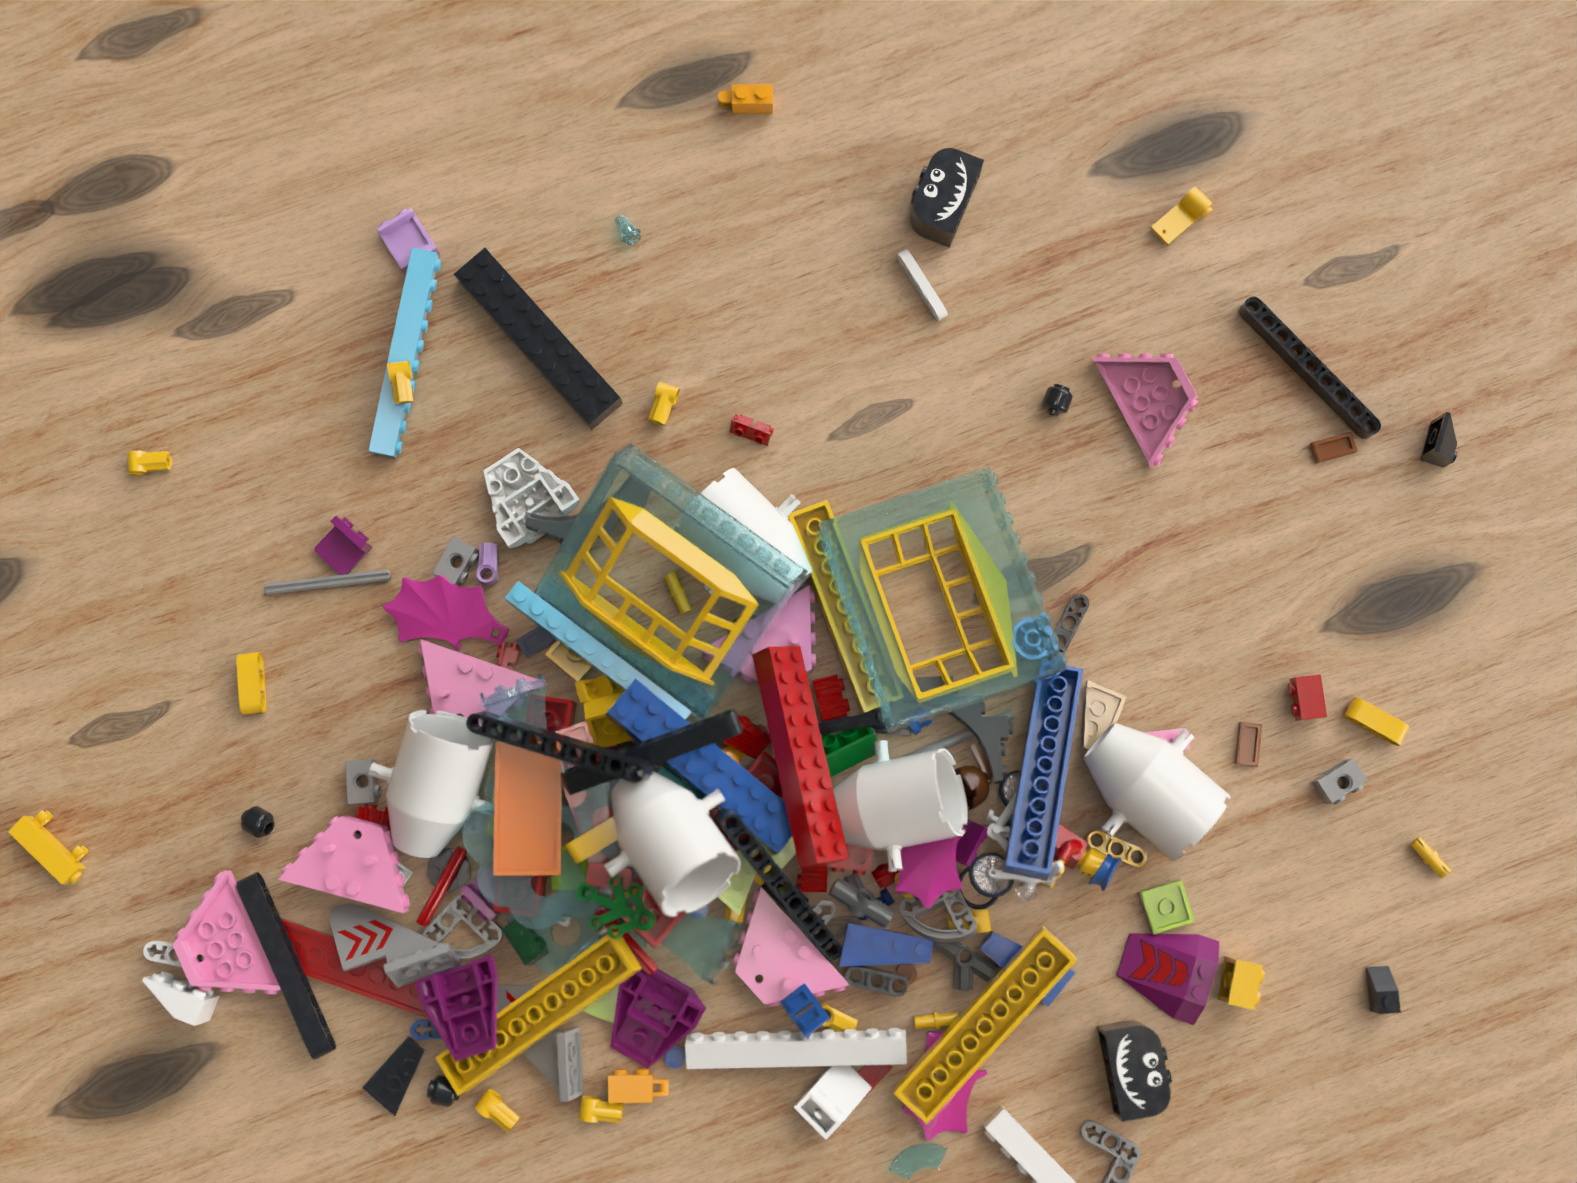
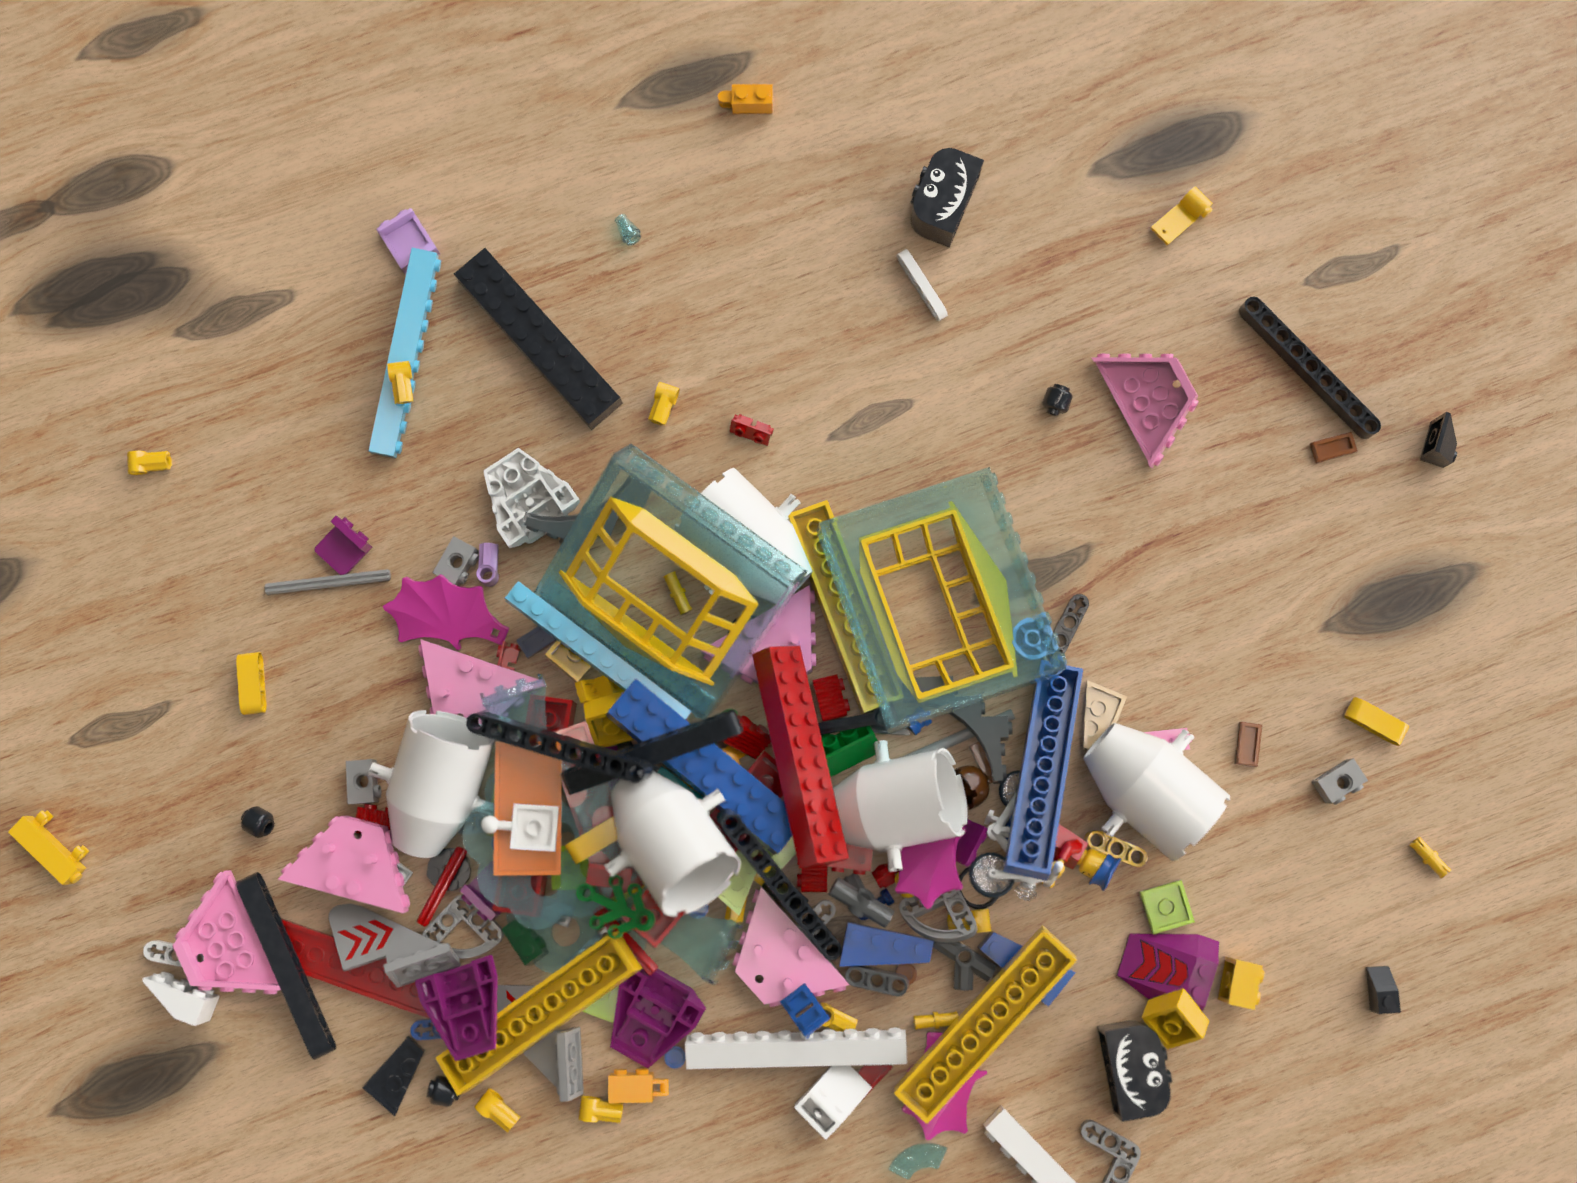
(531, 827): none -> white plate
(1175, 1019): none -> yellow brick
(1307, 697): red brick -> none

